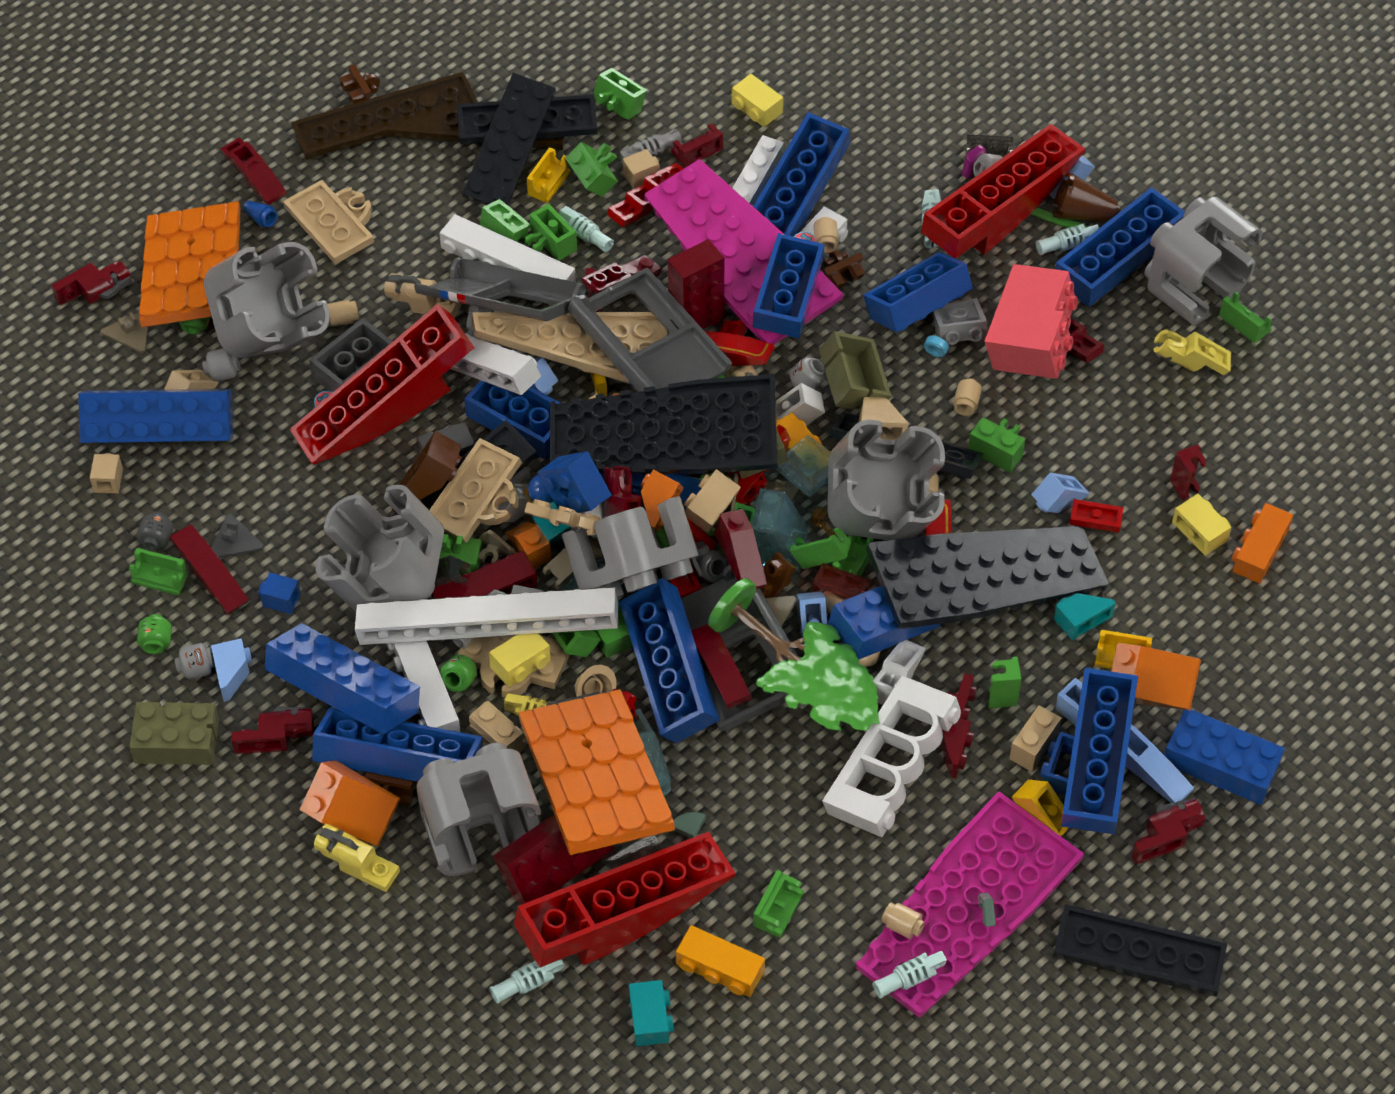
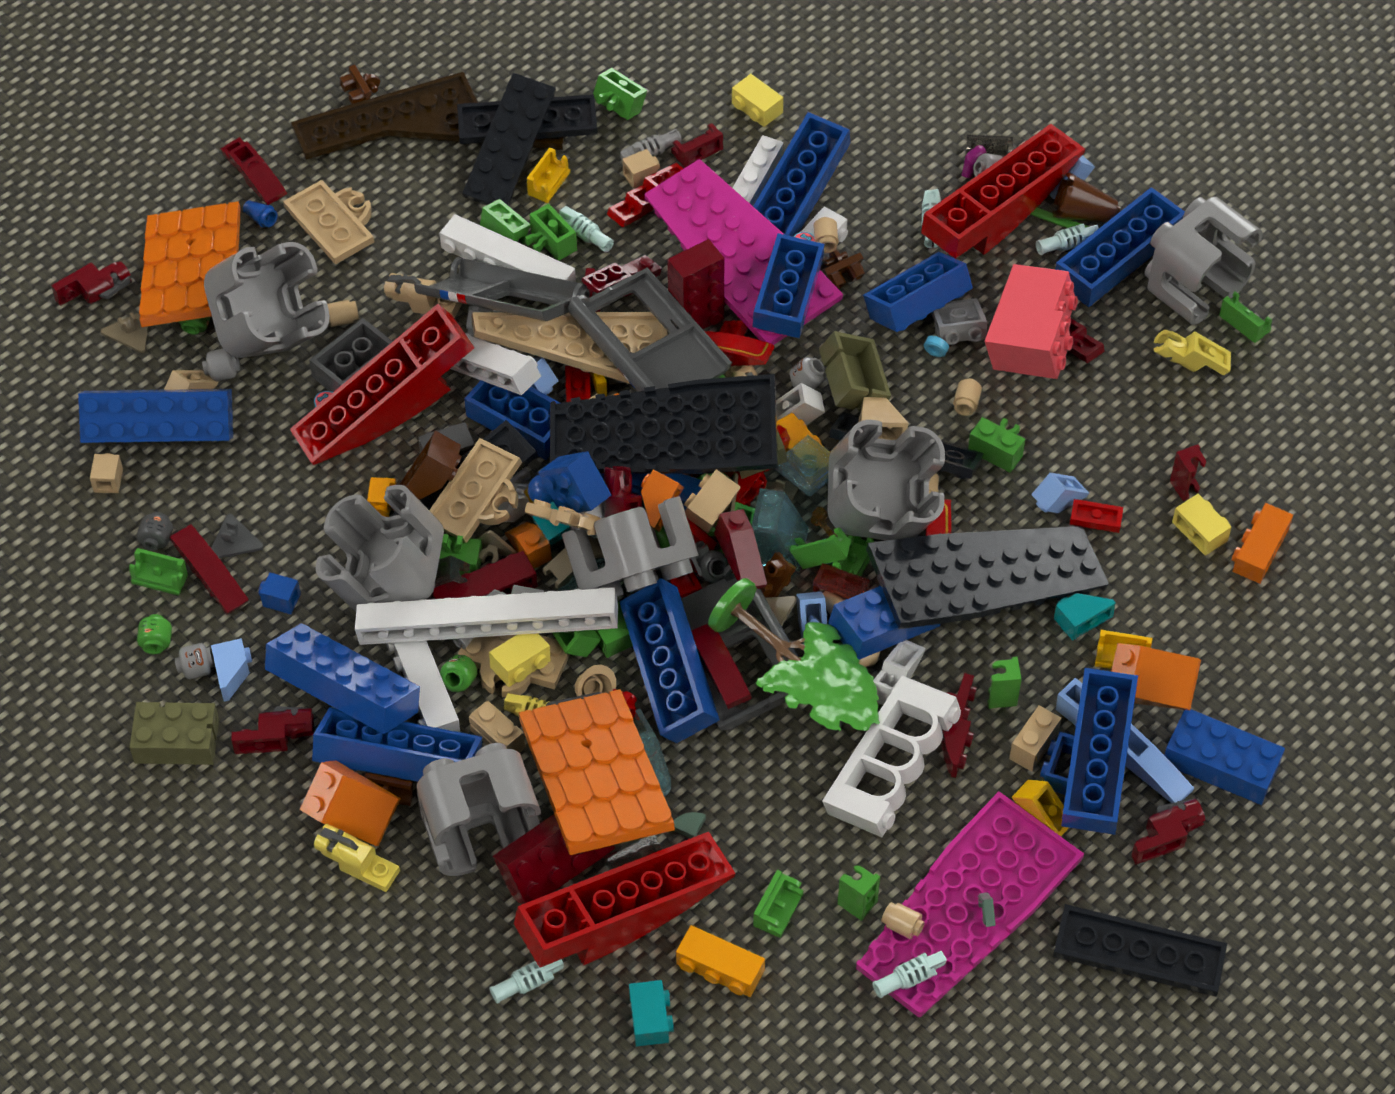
(377, 492): none -> light orange brick
(577, 383): none -> red plate
(592, 167): bright green brick -> none
(859, 895): none -> bright green hinge

